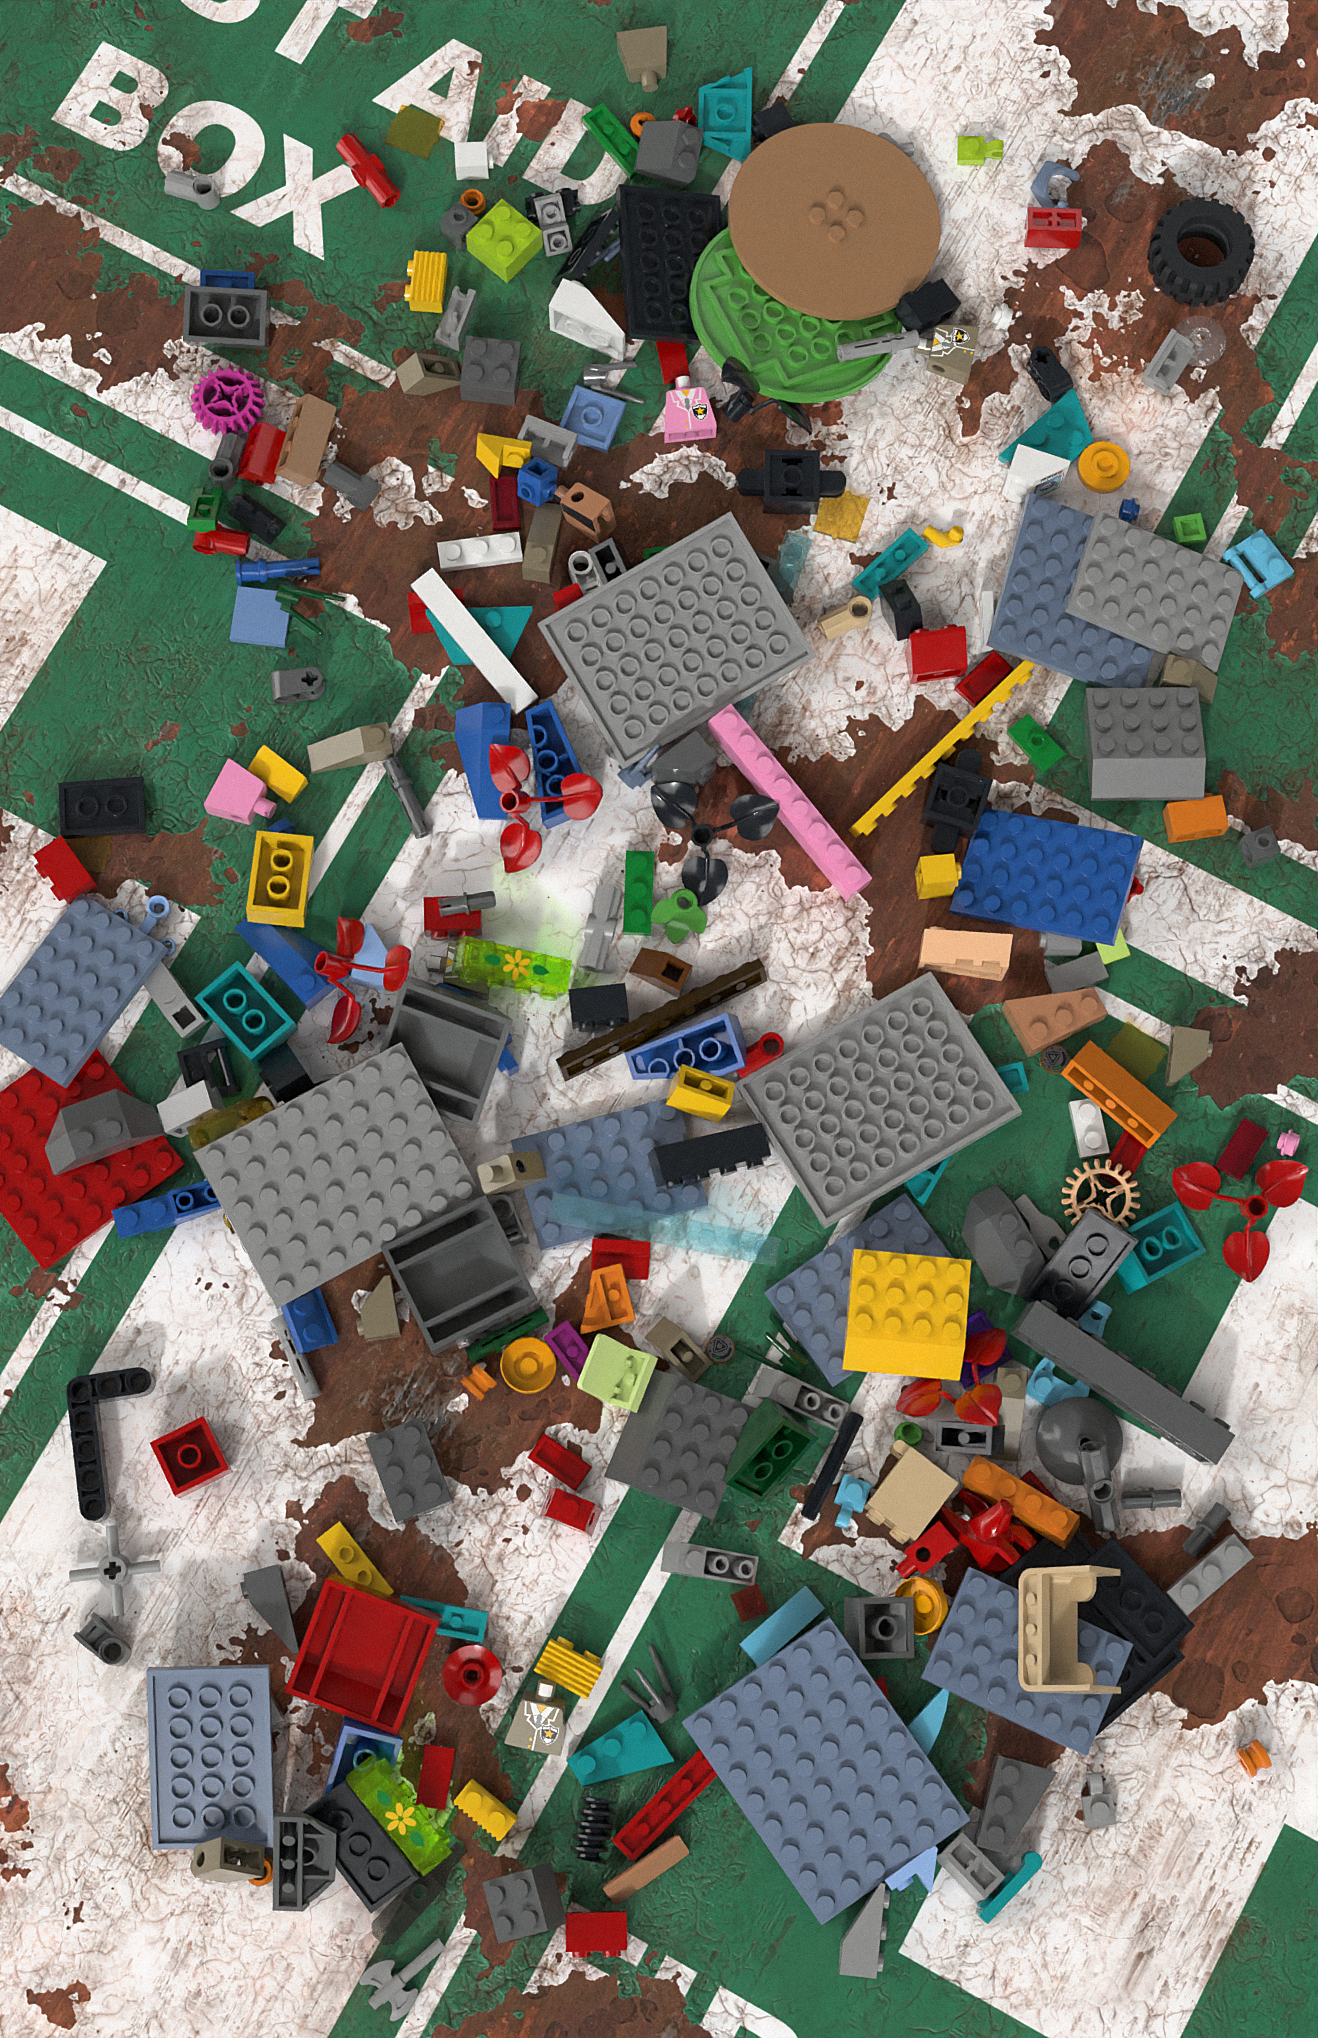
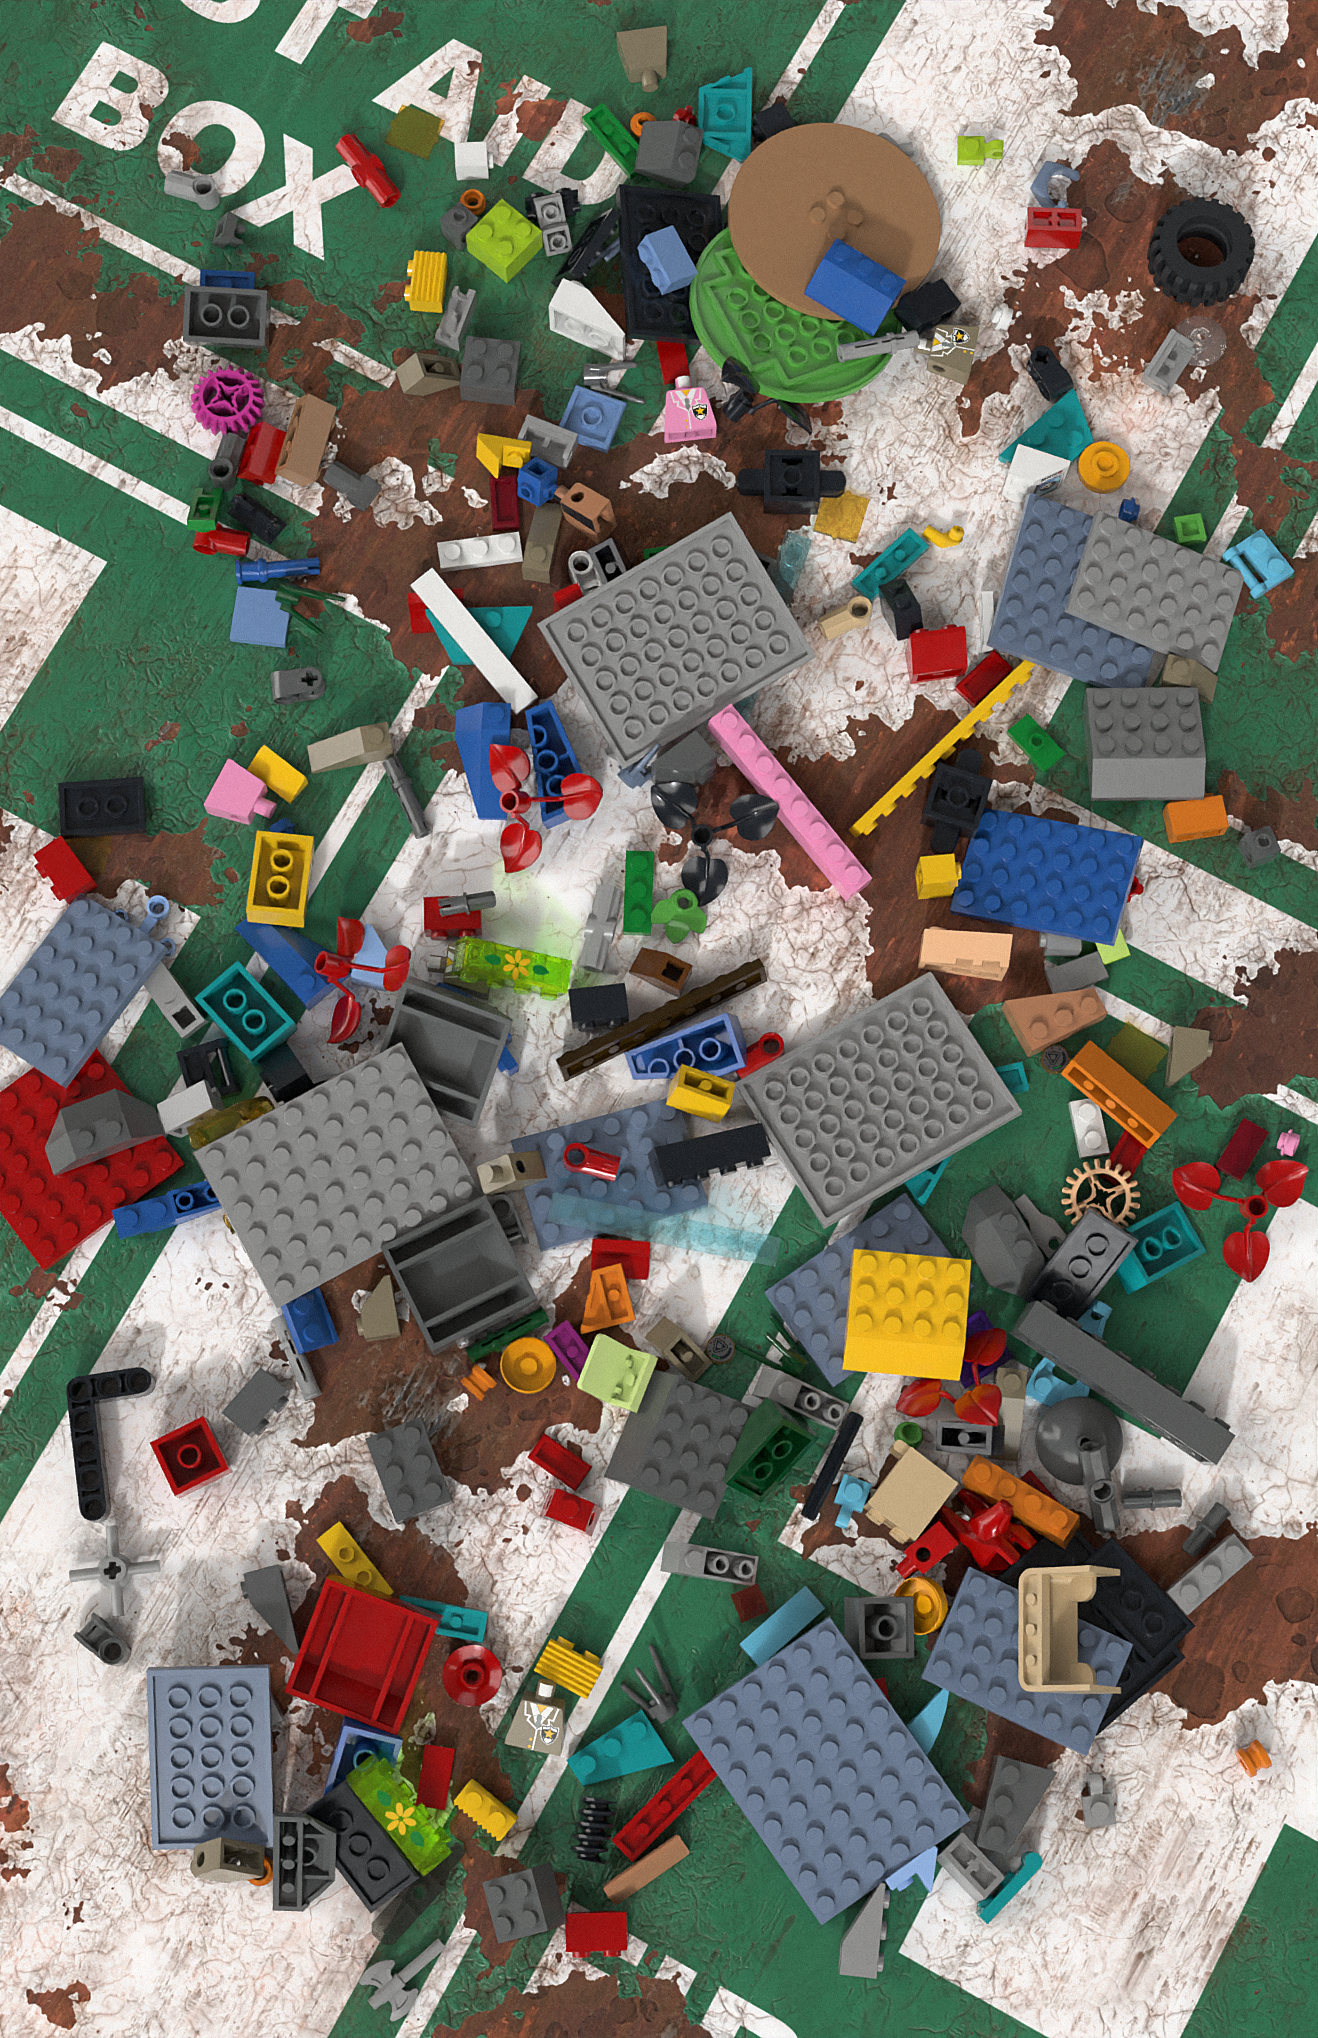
(225, 231): none -> dark grey tile
(257, 1403): none -> dark grey brick
(595, 1162): none -> red piece
(667, 260): none -> medium blue brick
(855, 287): none -> blue slope

